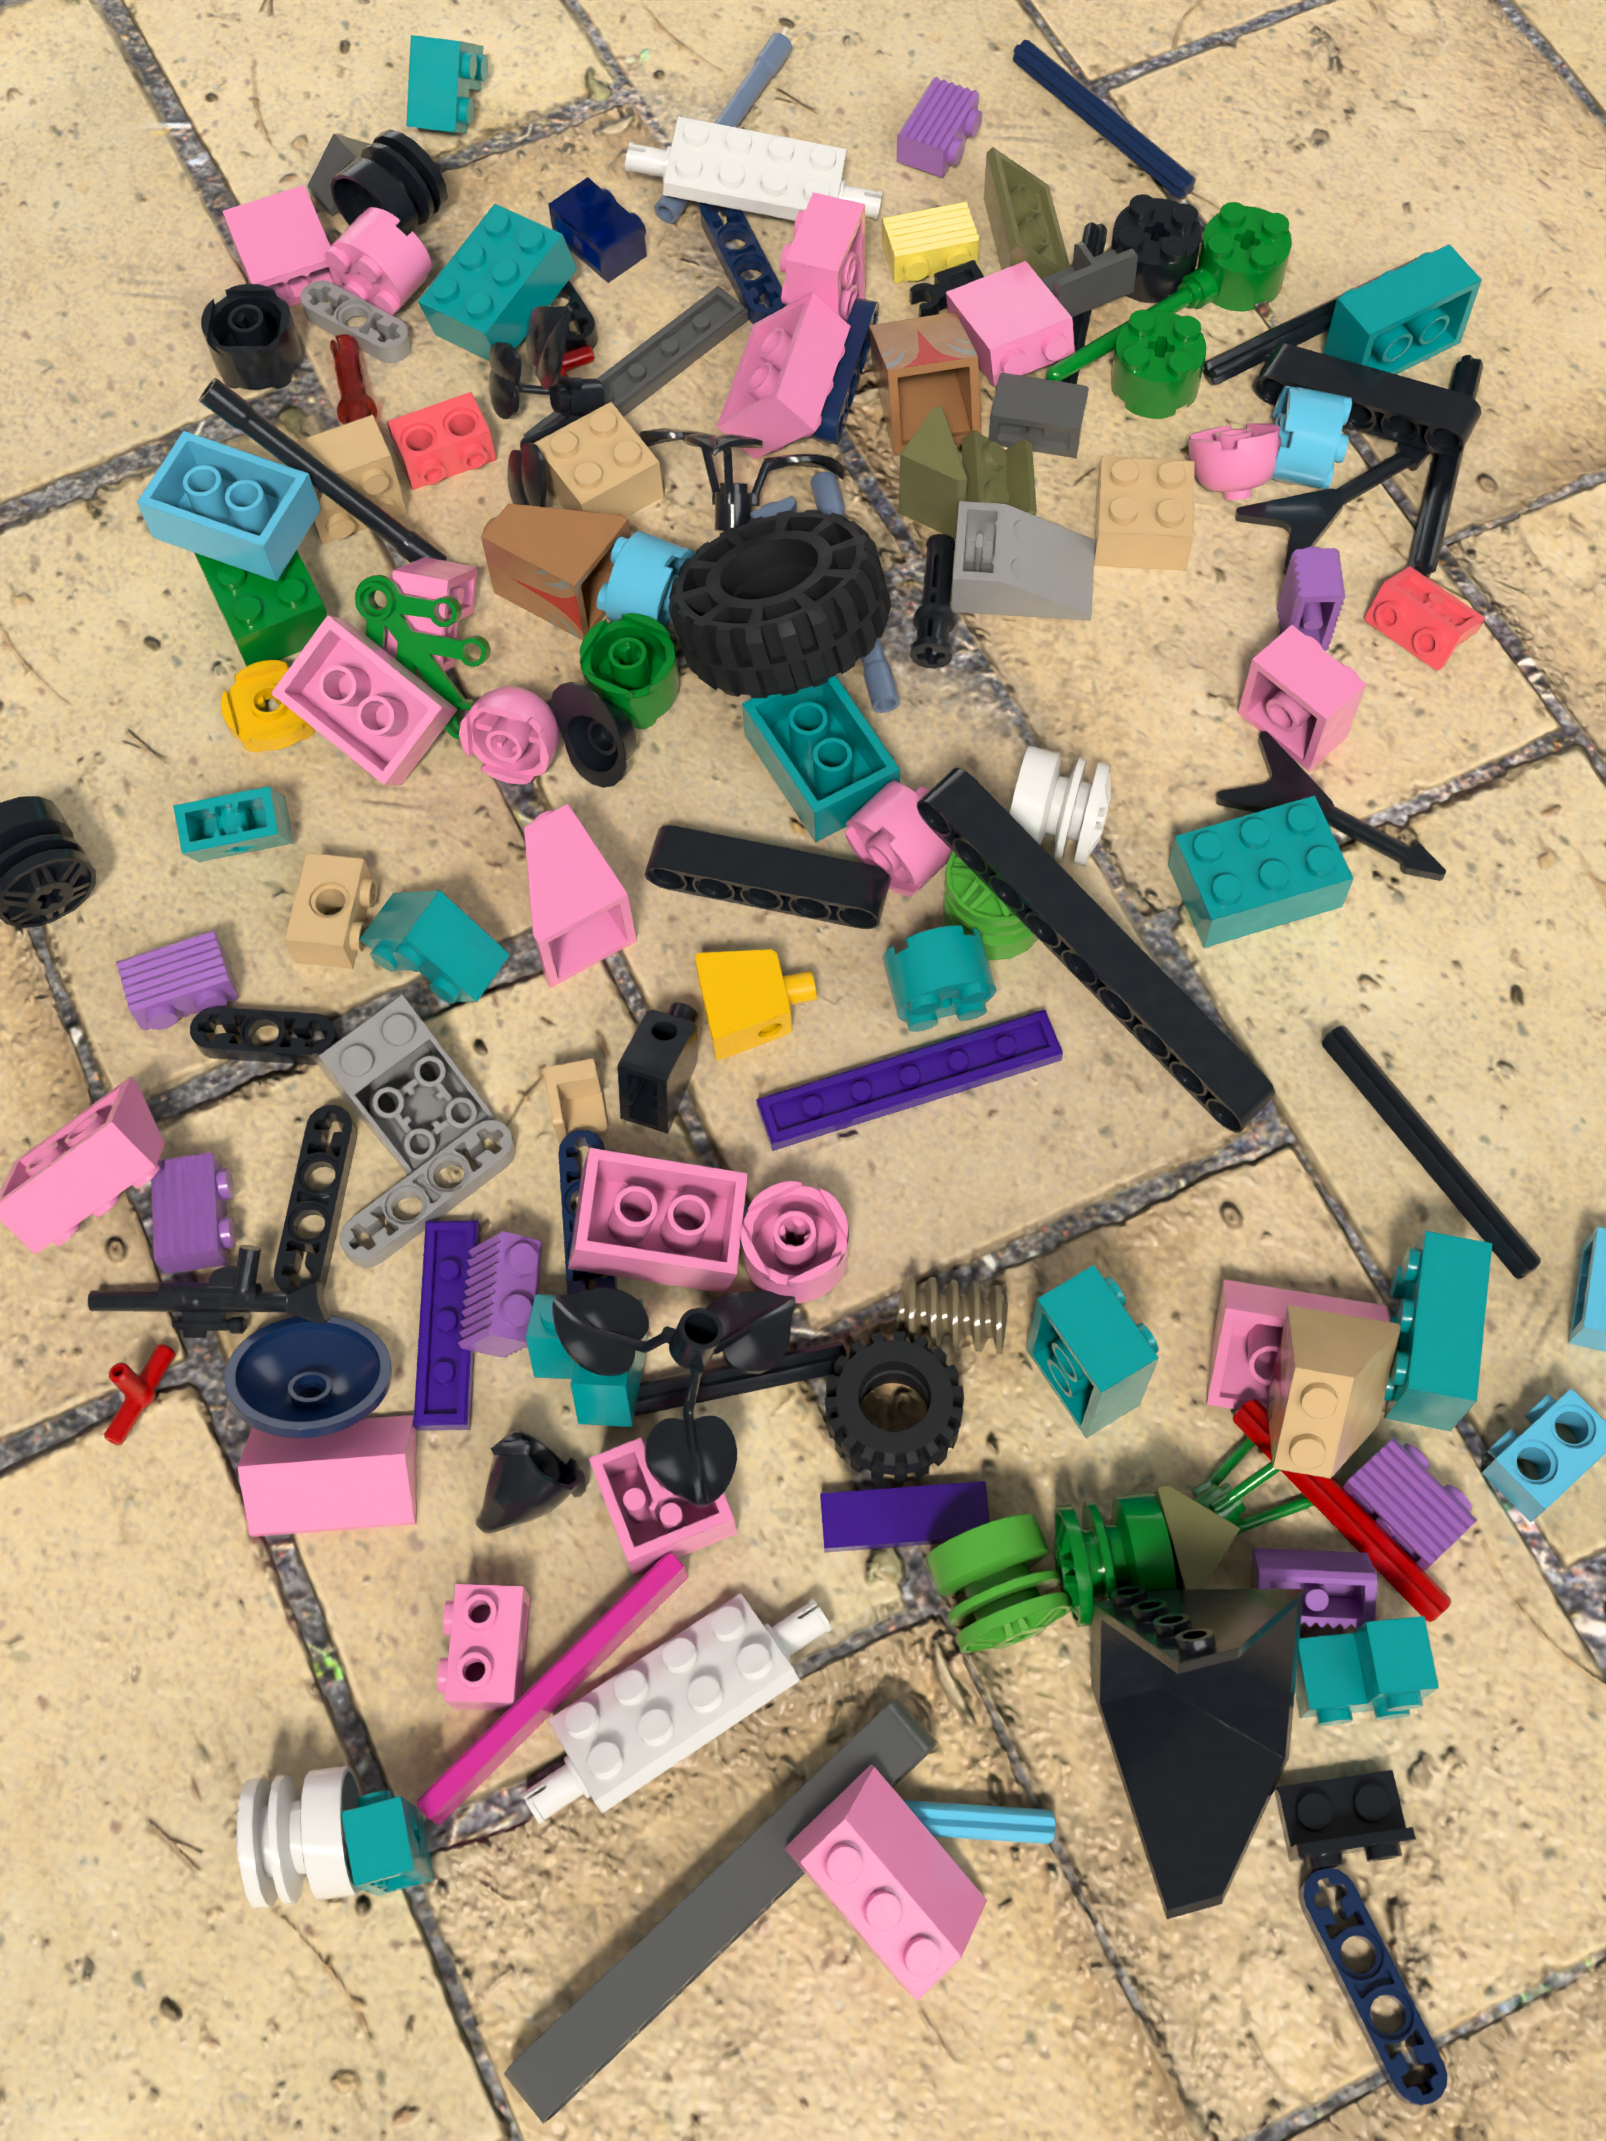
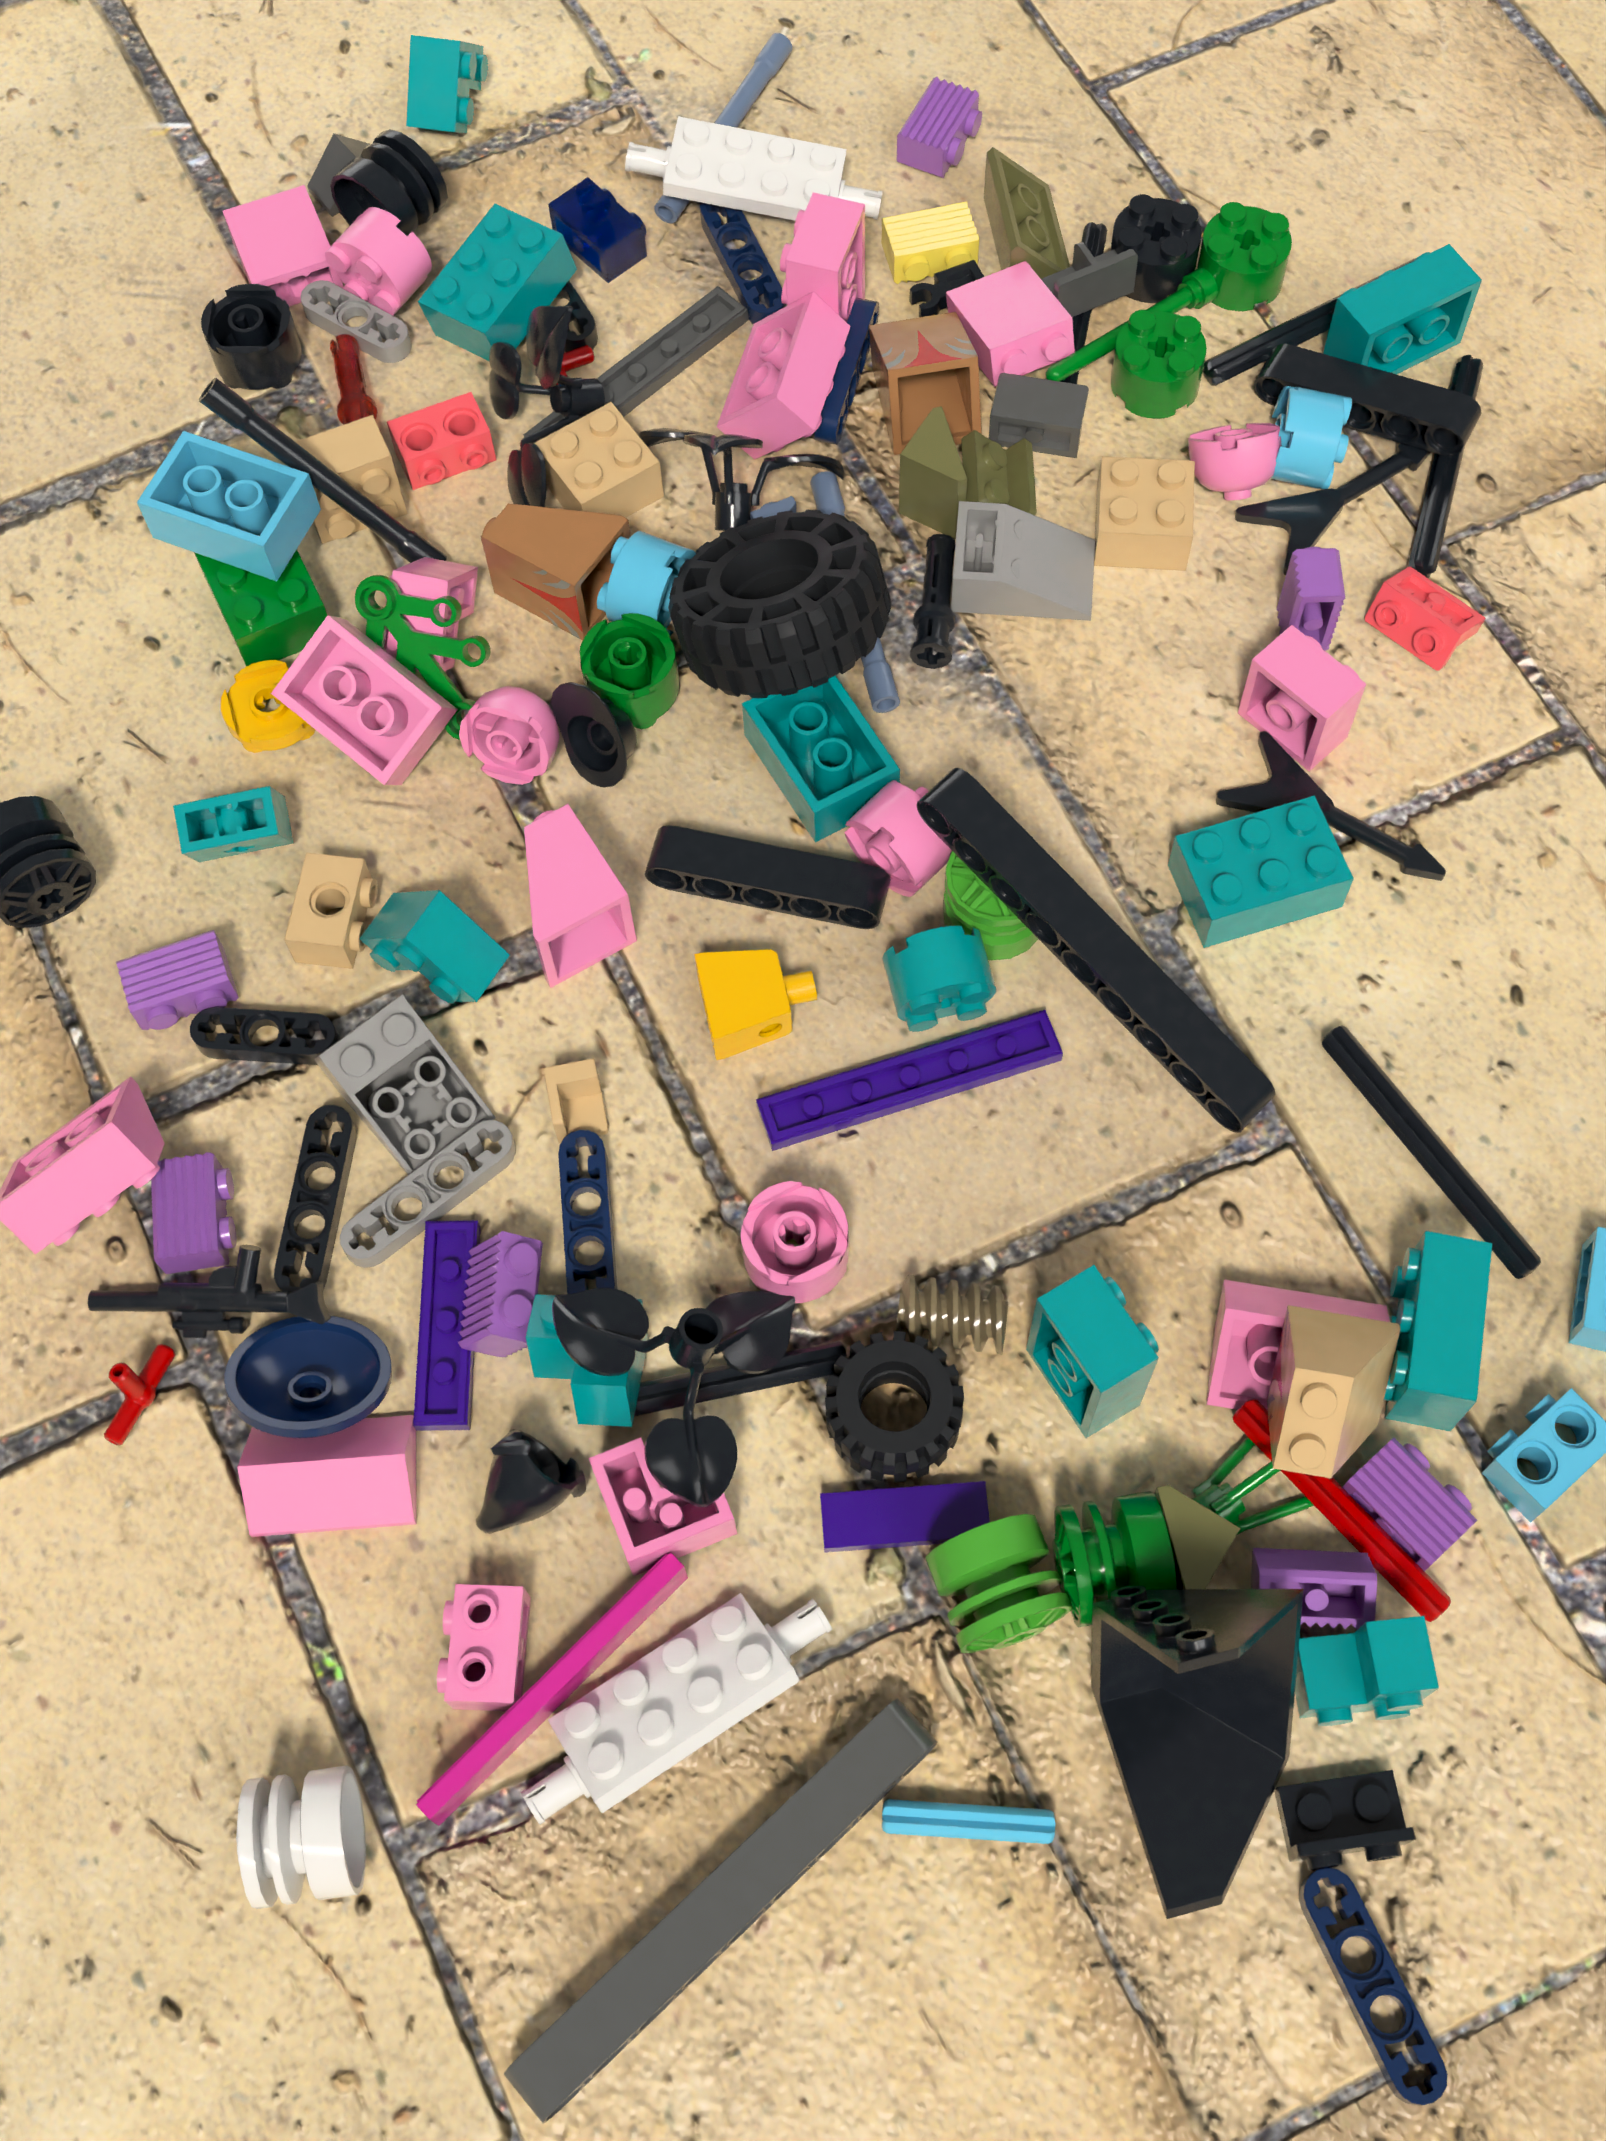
(387, 1844): teal brick -> none
(658, 1067): black torso -> none
(658, 1221): bright pink brick -> none
(890, 1881): bright pink slope -> none
(1060, 804): white wheel -> none
(1104, 119): dark blue axle -> none

